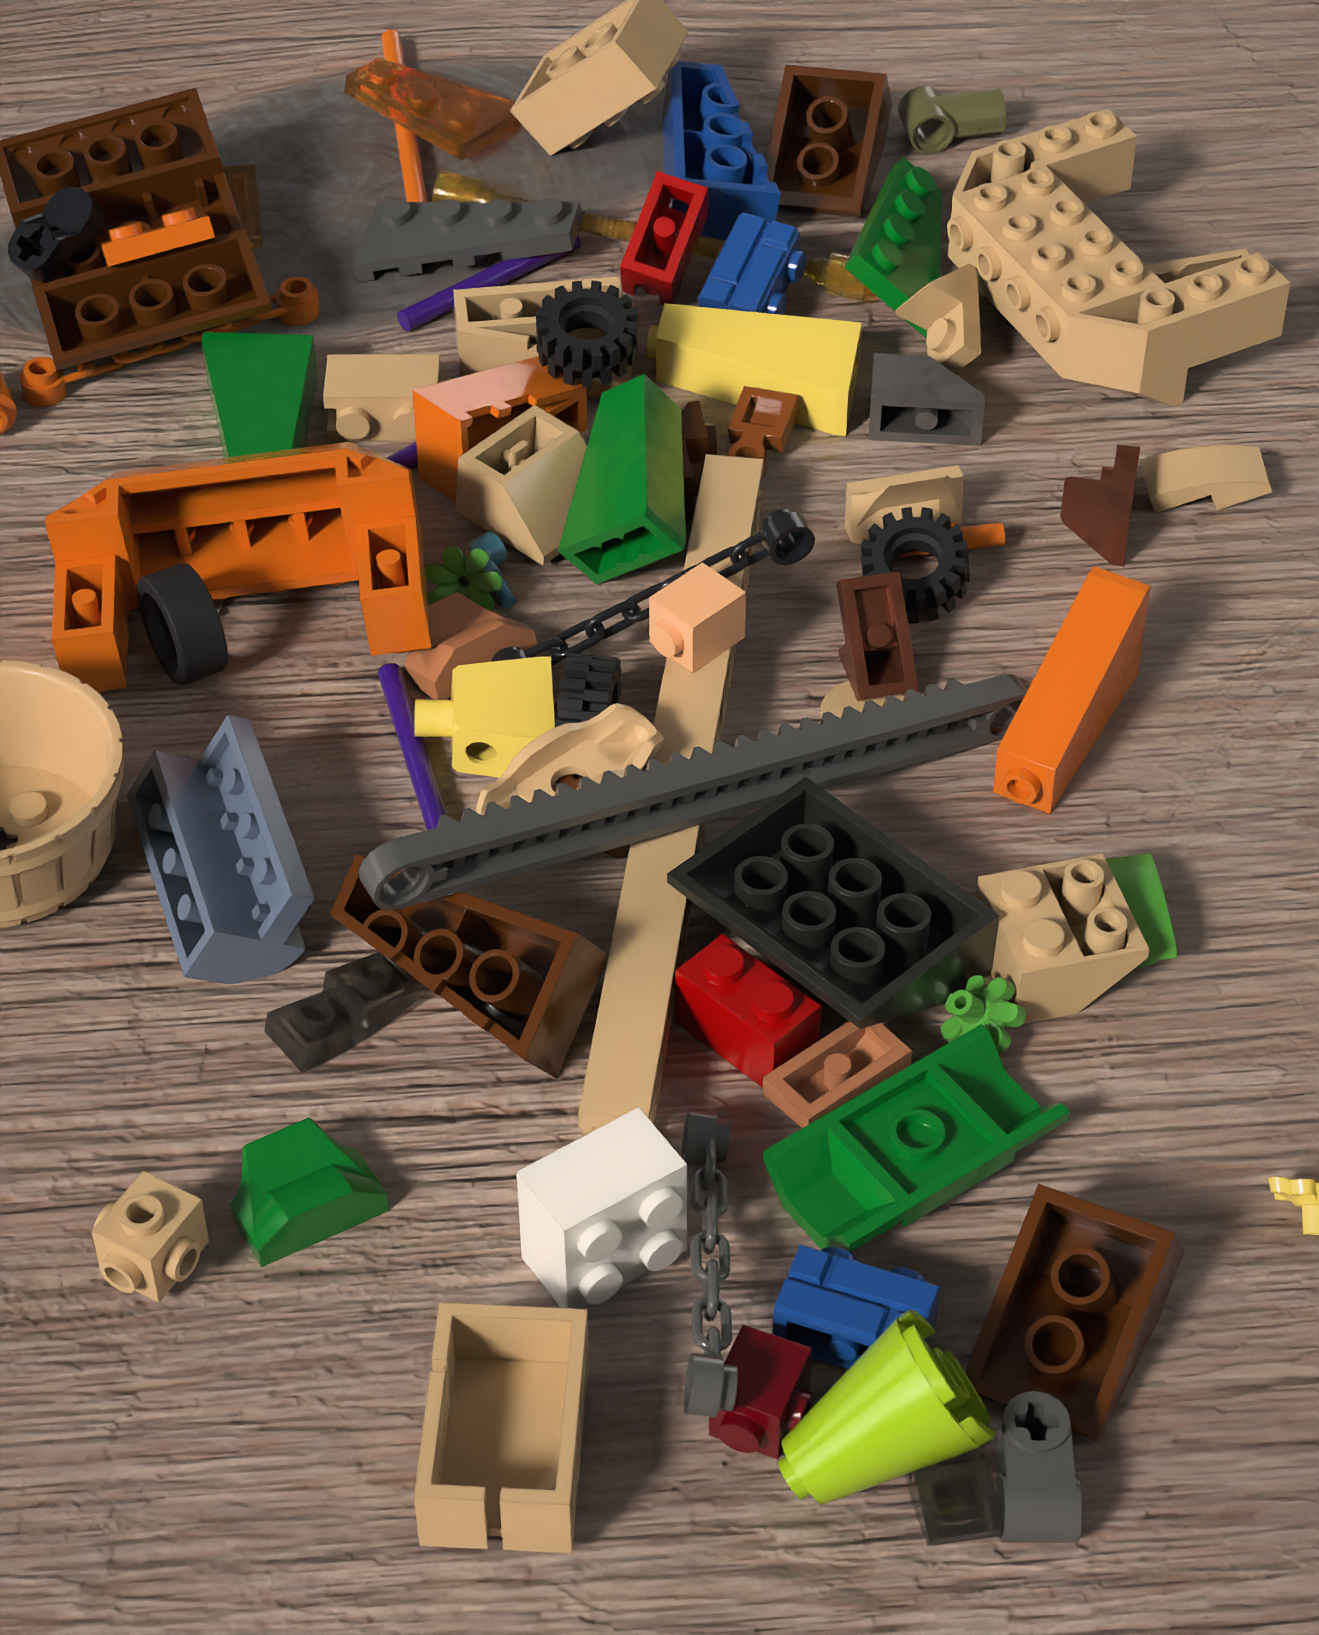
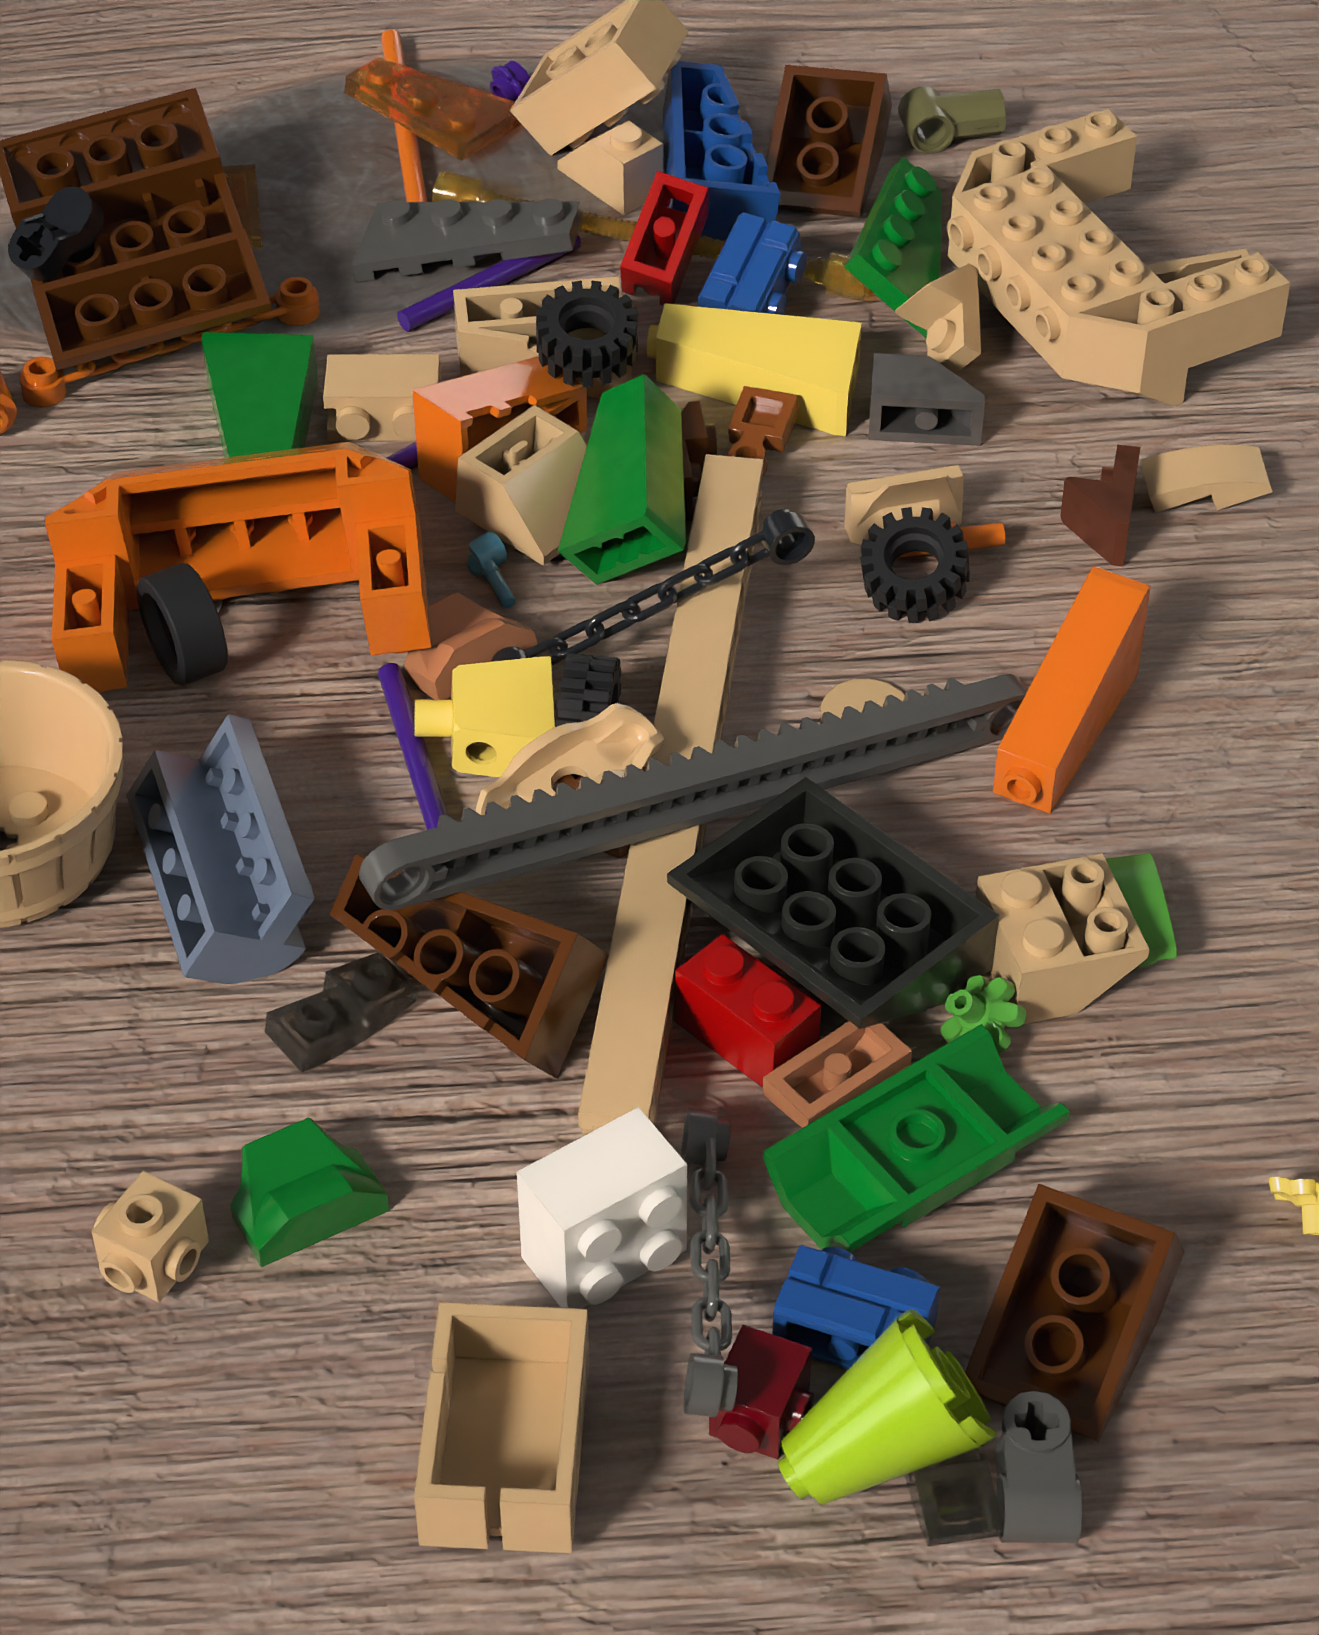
(179, 230): orange plate -> none
(451, 578): bright green plant -> none
(509, 80): none -> dark purple plate
(616, 166): none -> tan slope
(697, 617): light nougat brick -> none
(876, 636): copper slope -> none

